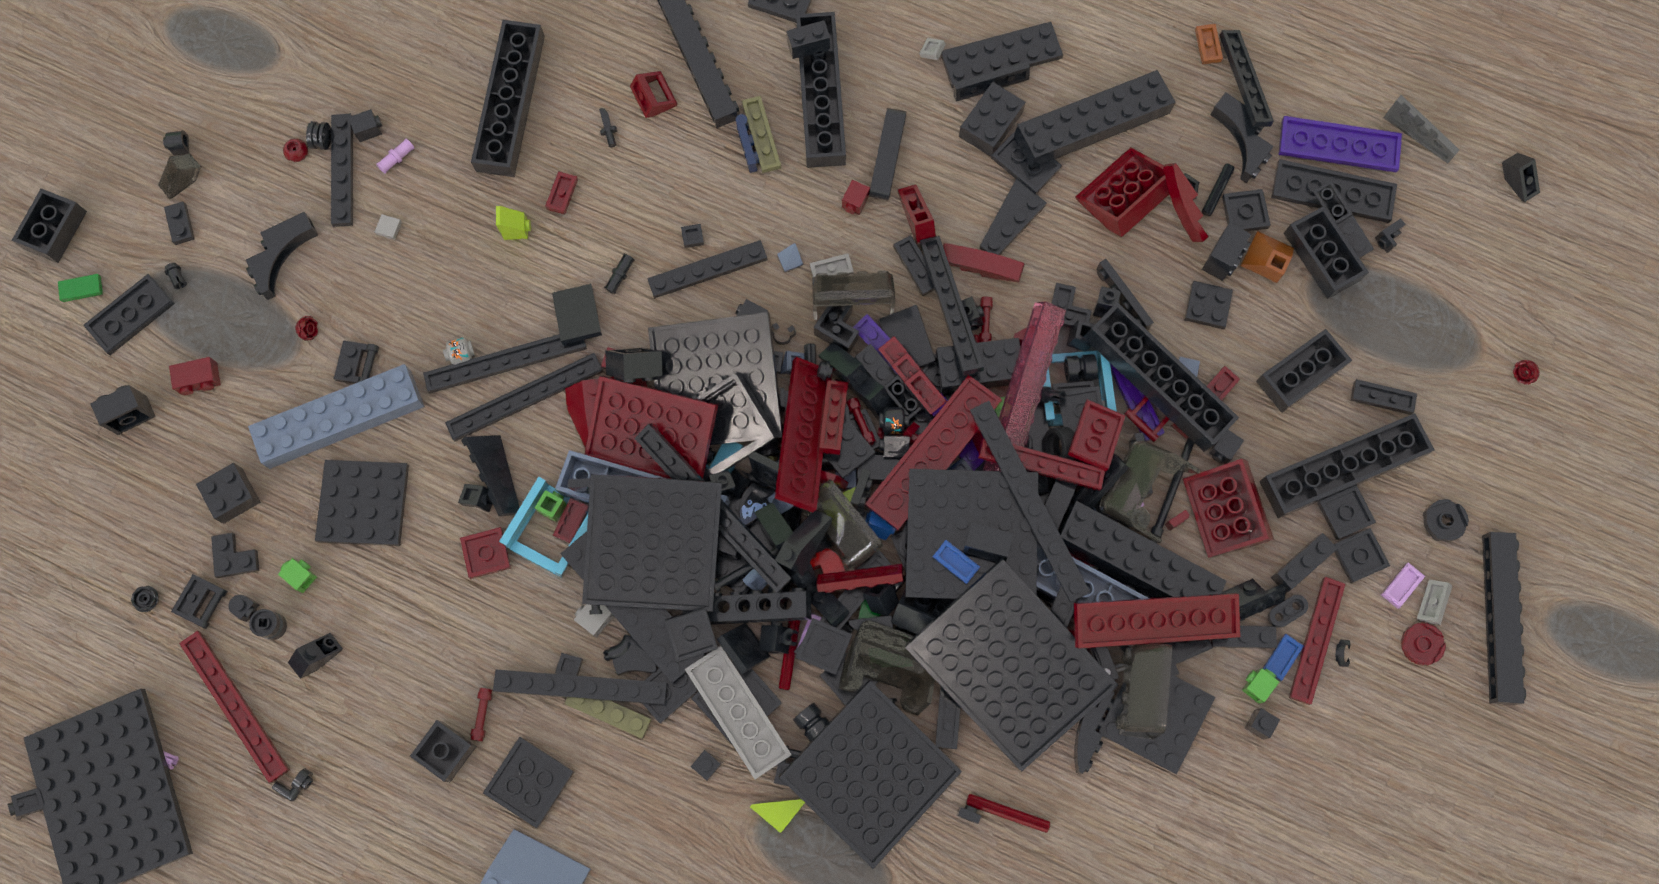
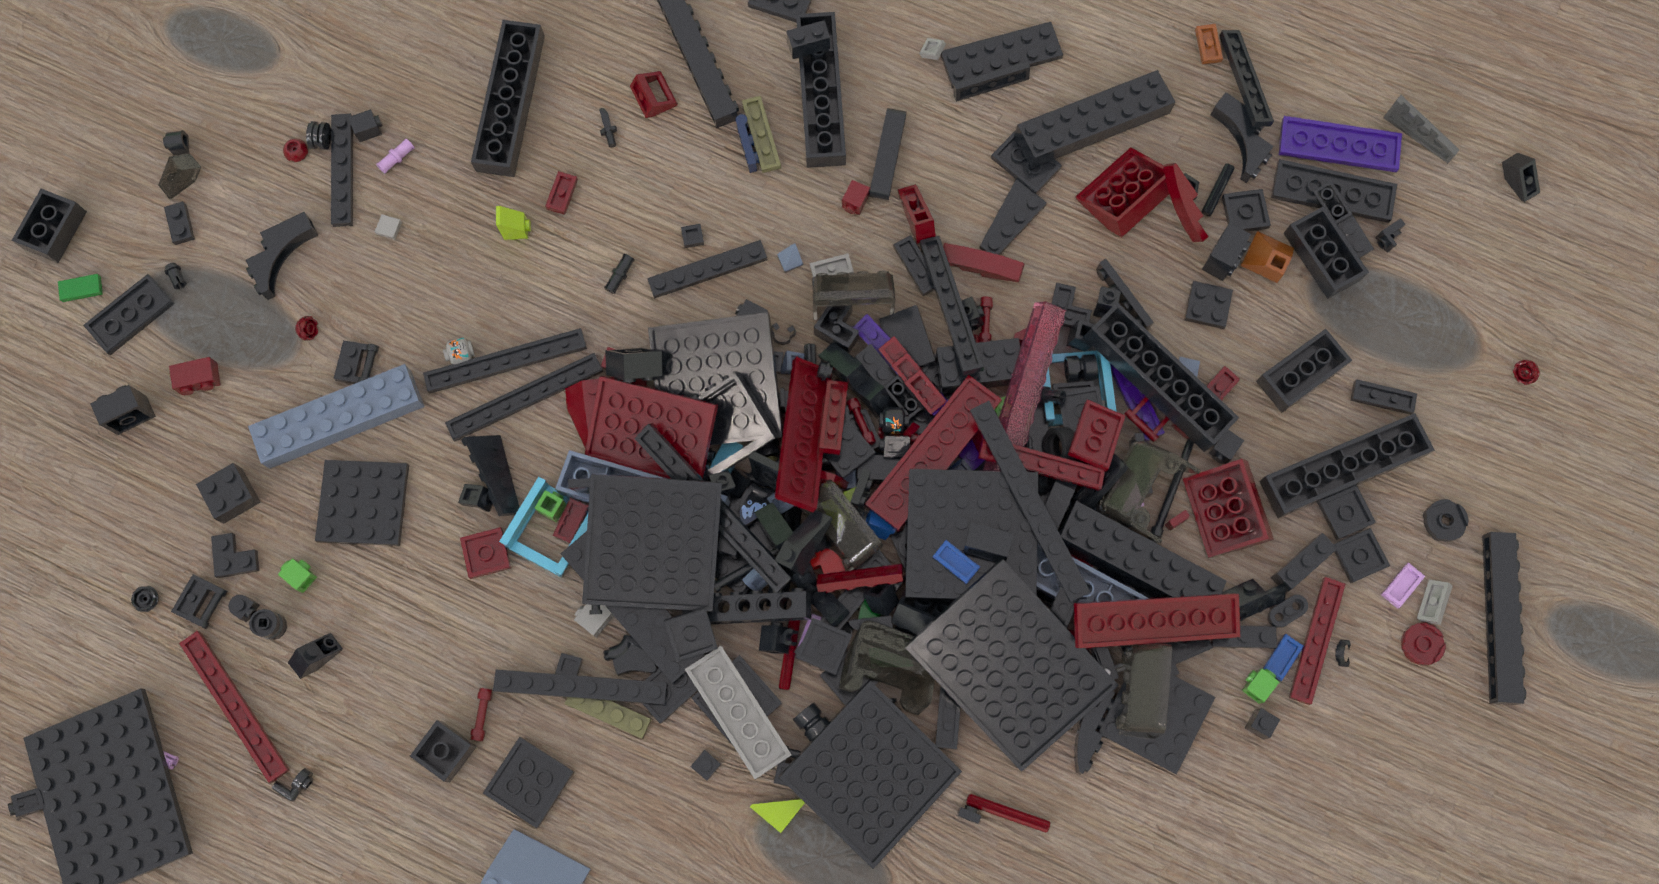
(576, 314): black tile -> none
(743, 648): black plate -> none
(992, 119): black brick -> none

